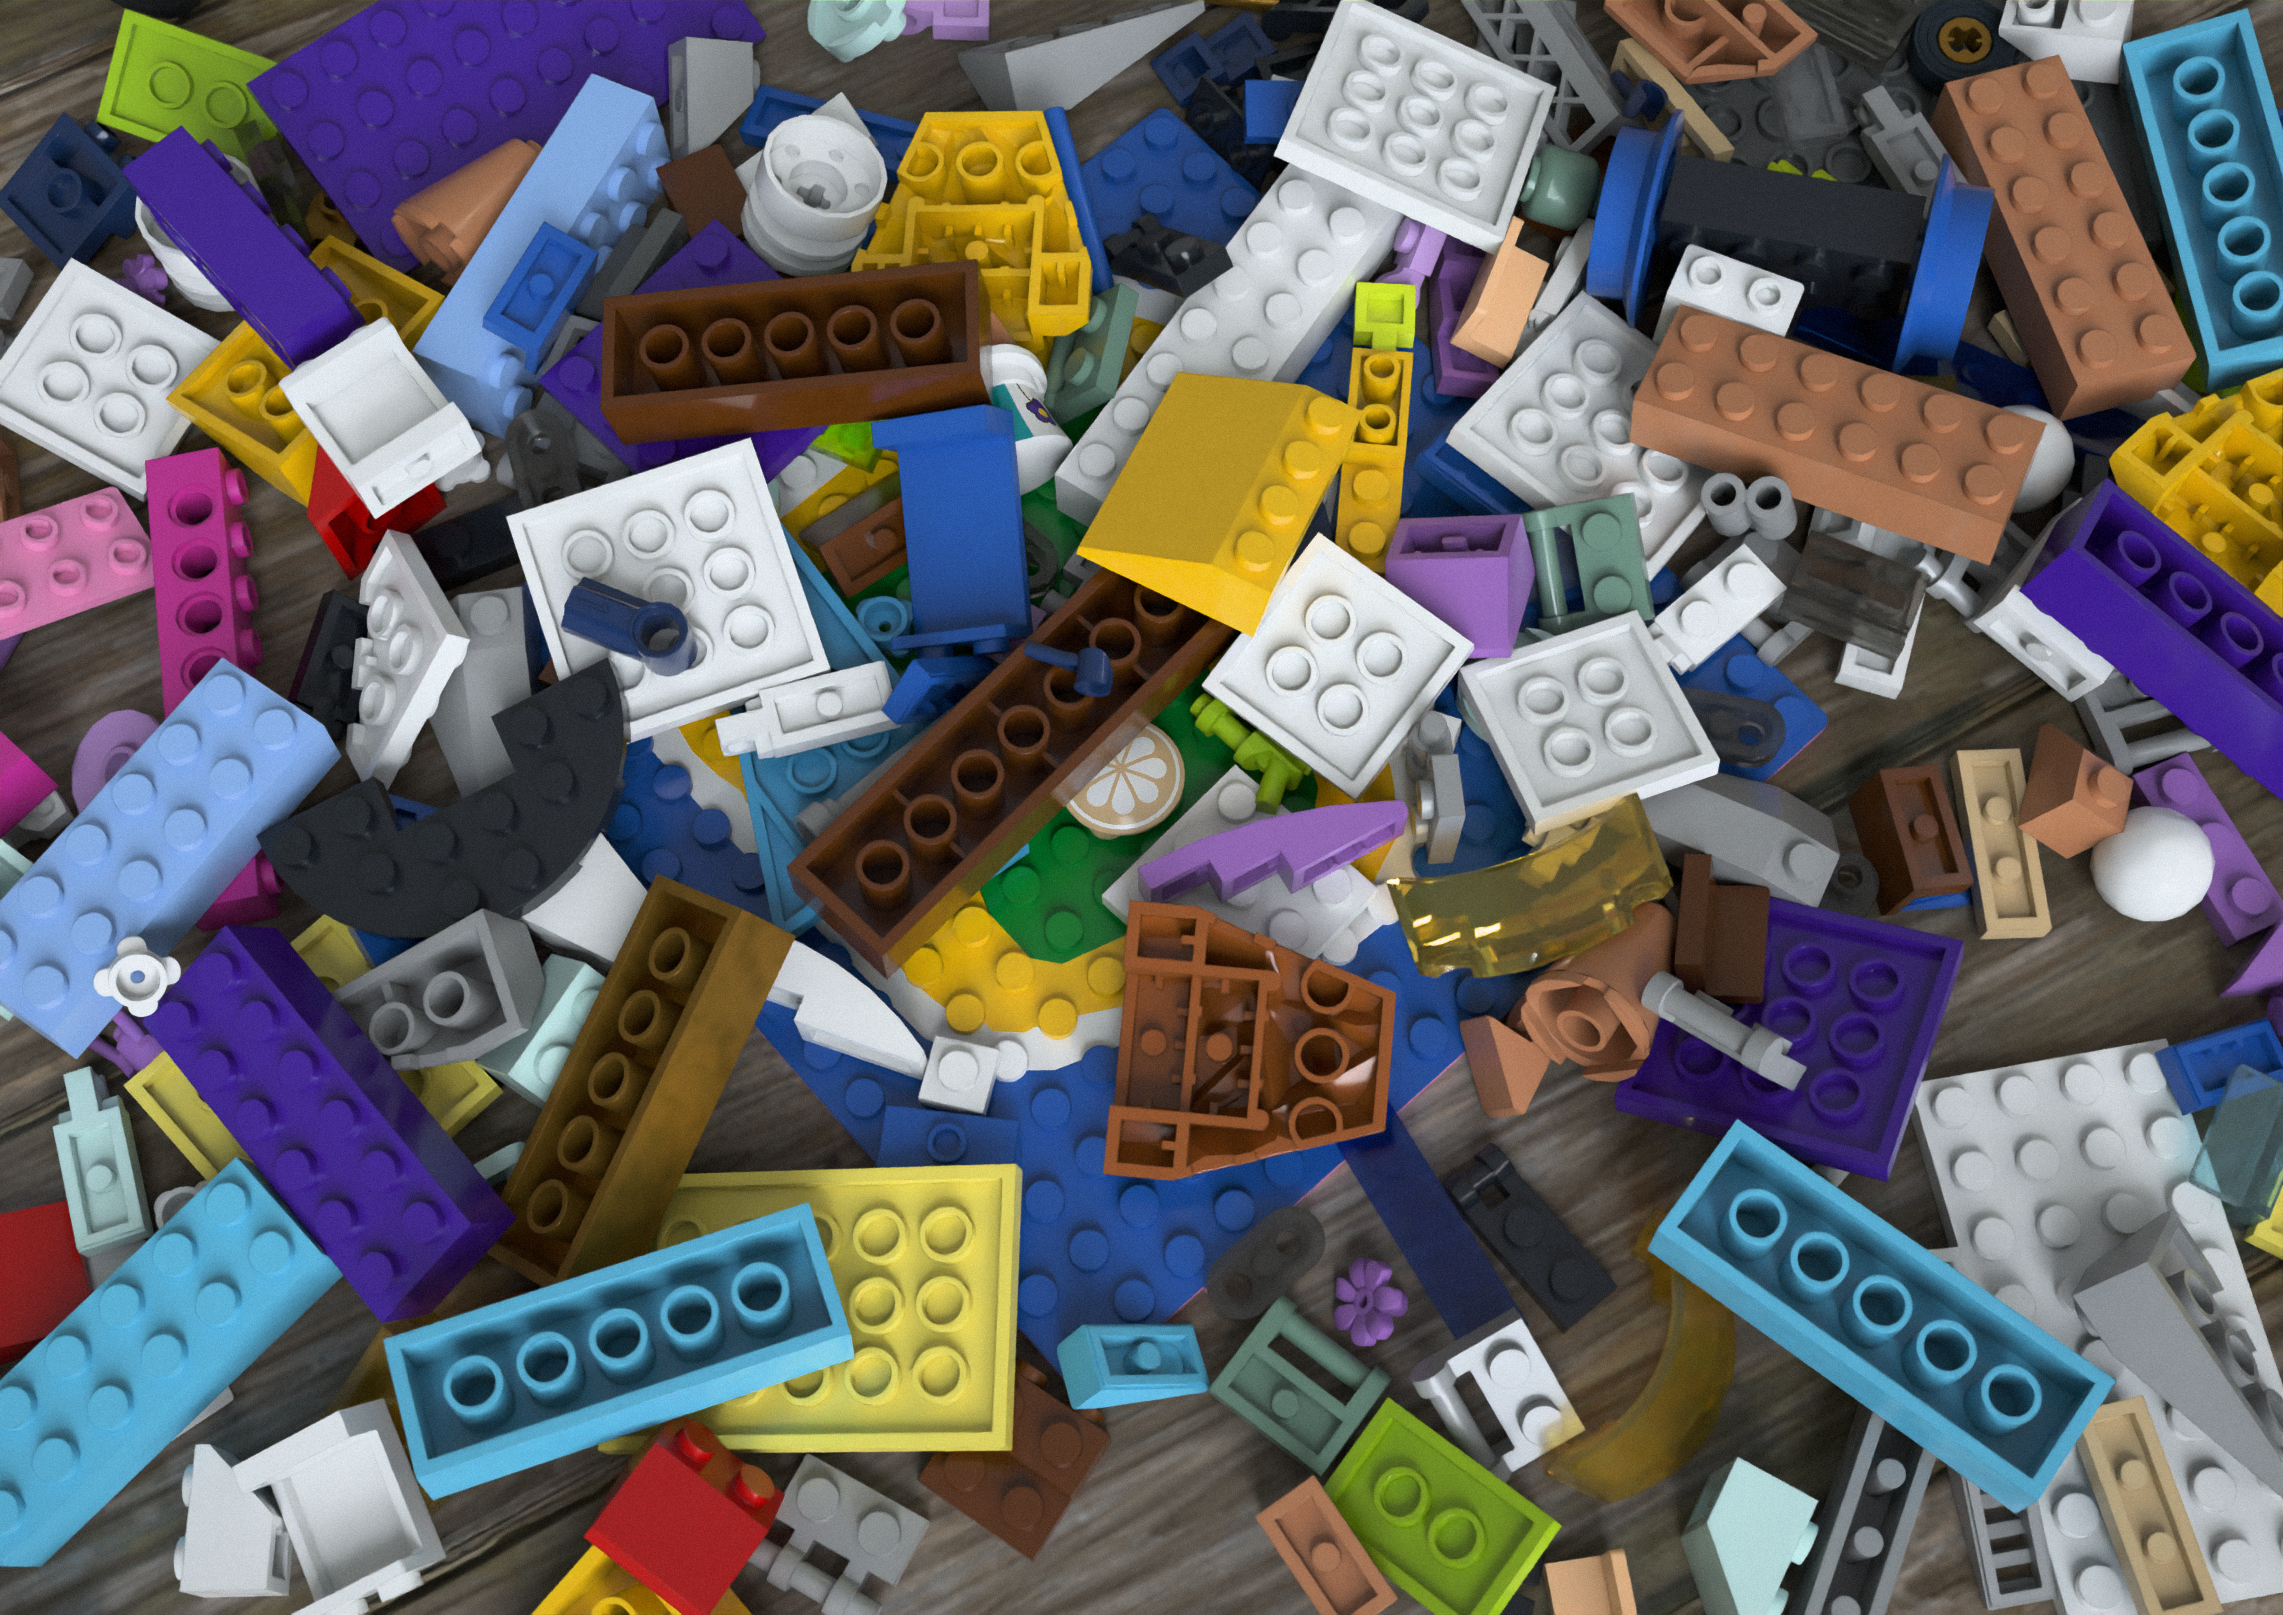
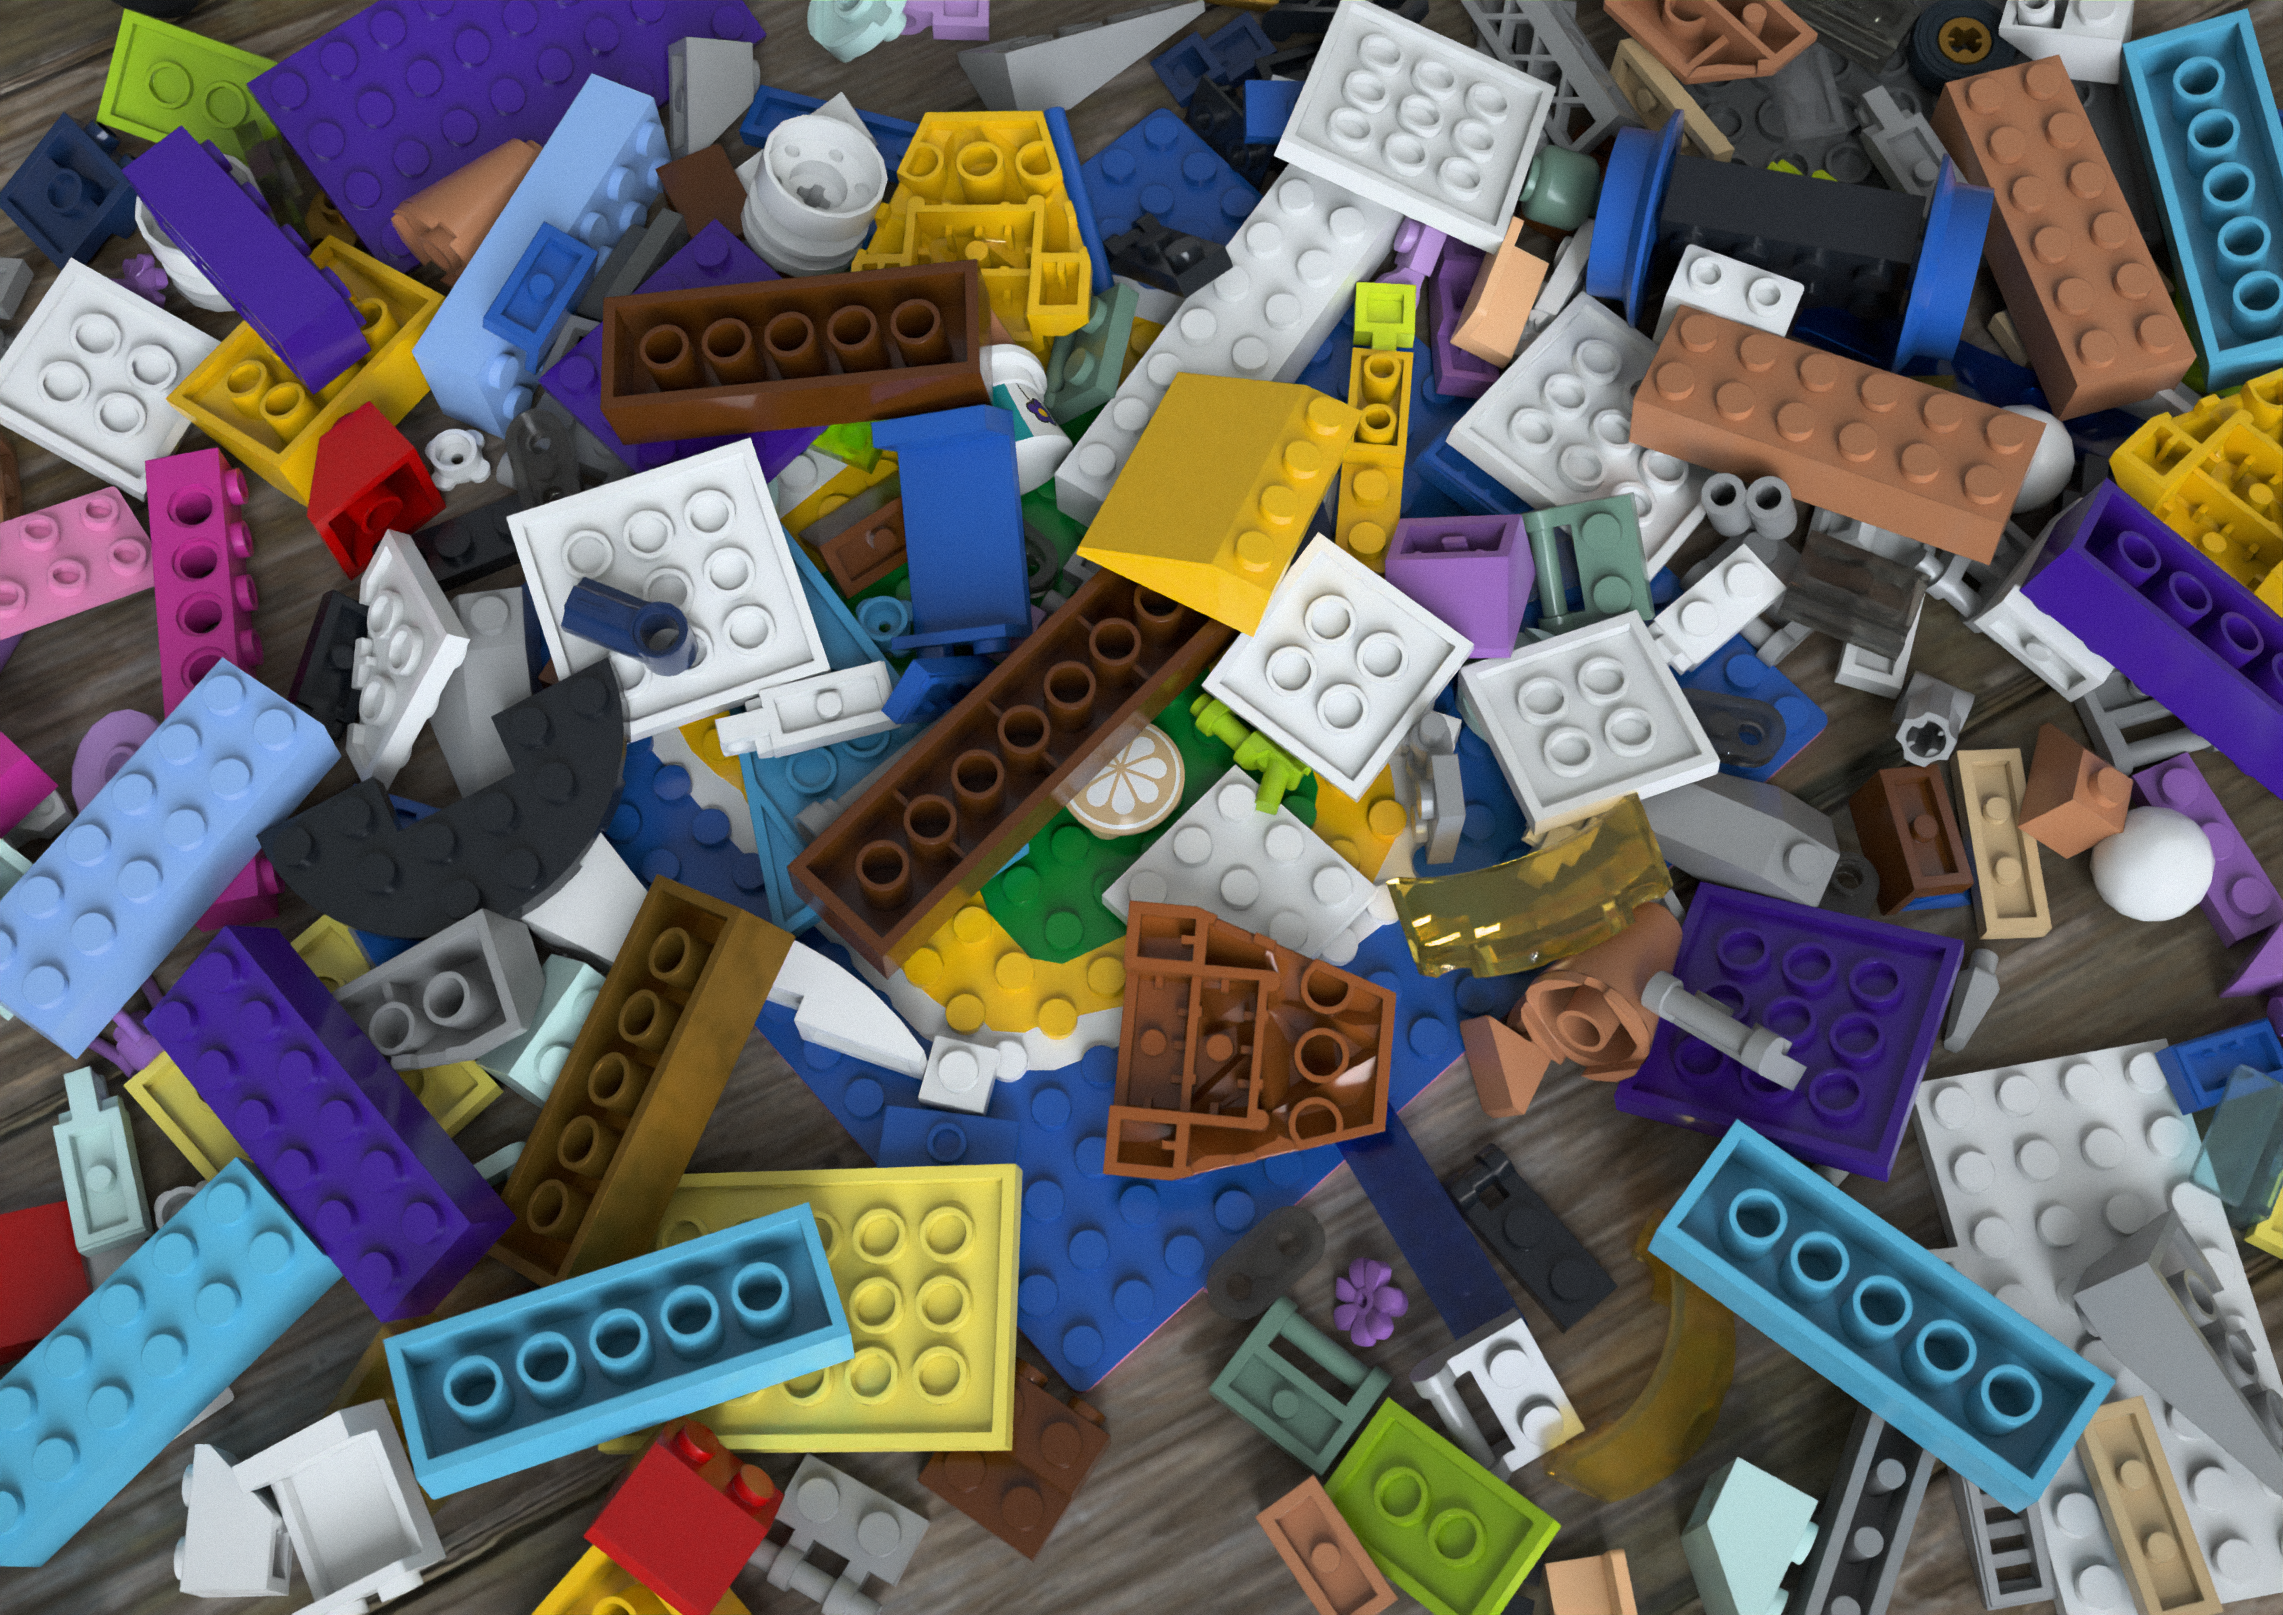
(137, 996): white plate -> none
(379, 416): white panel -> none
(1091, 666): dark blue hand -> none
(1130, 1364): medium azure slope -> none
(1294, 845): medium lavender slope -> none
(1644, 97): dark blue hand -> none
(1721, 935): reddish brown panel -> none
(1930, 718): none -> light grey piece
(1972, 998): none -> light grey bar

